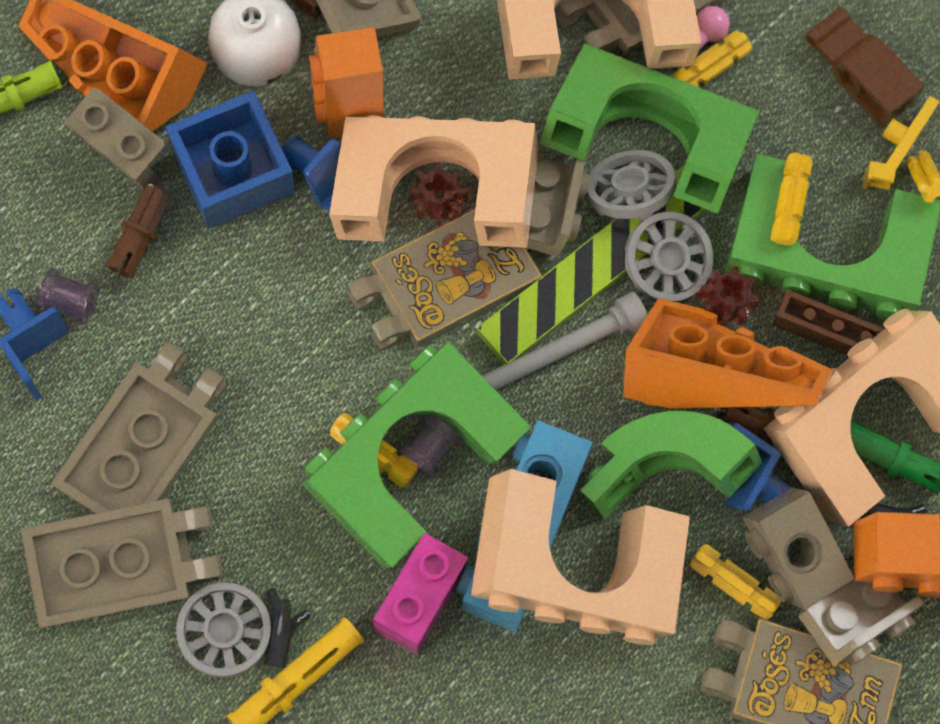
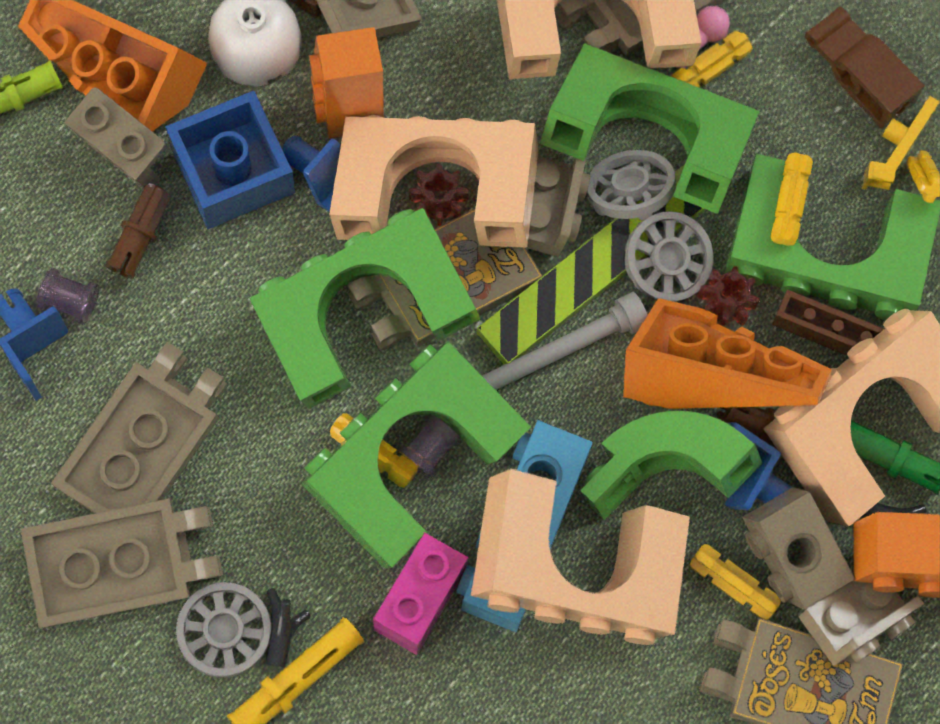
(297, 307): none -> bright green arch

